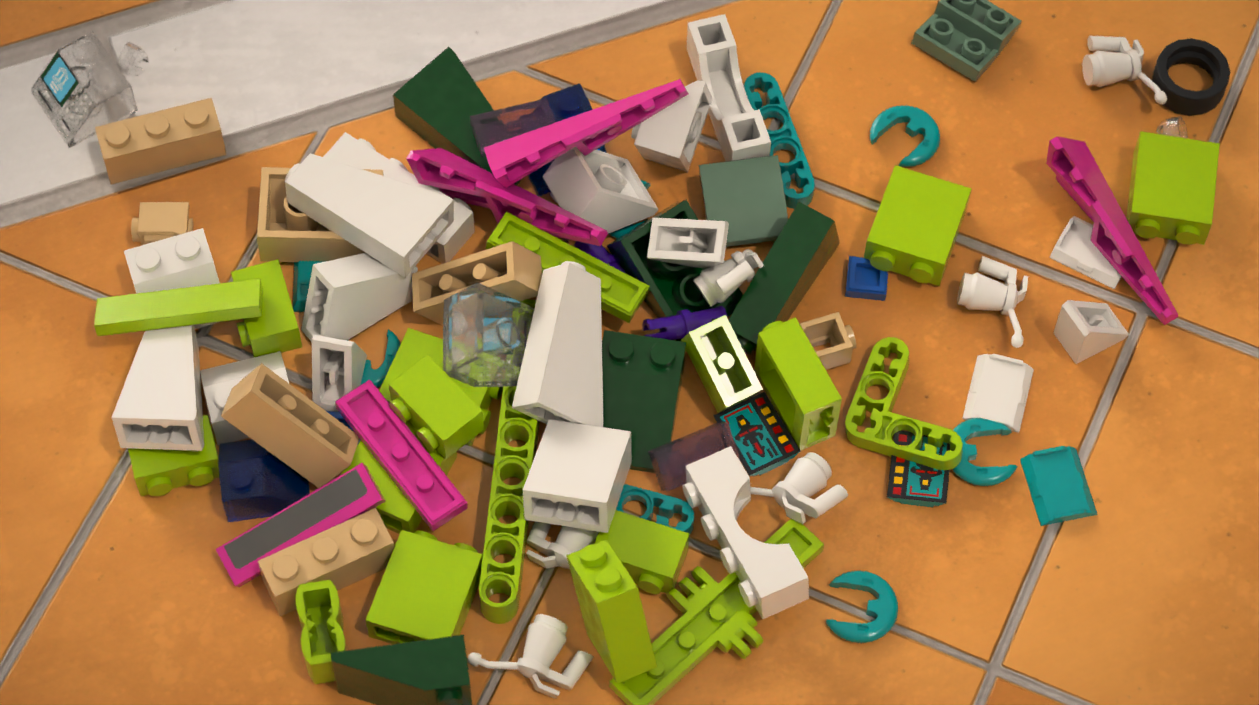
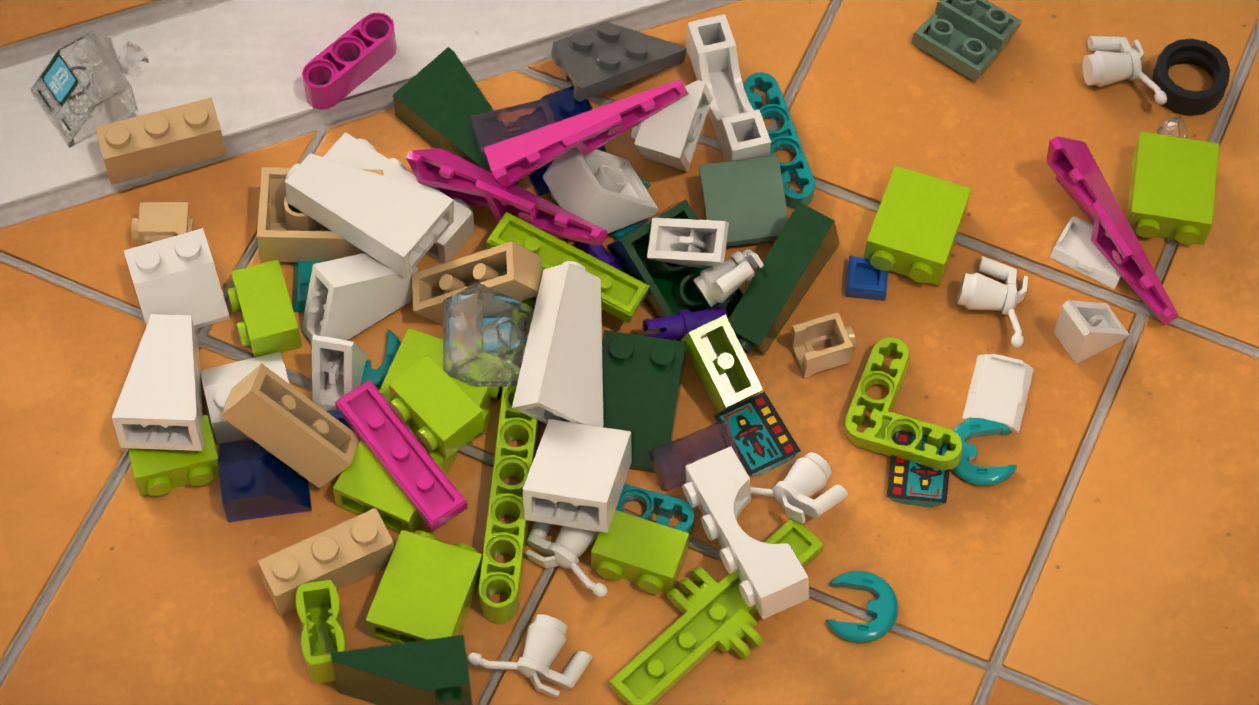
(178, 307): lime tile -> none
(318, 511): dark grey tile -> none
(355, 44): none -> dark pink beam
(611, 58): none -> dark grey wing
(612, 611): lime brick -> none
(797, 383): lime window -> none
(918, 123): teal head -> none
(1058, 485): teal piece -> none

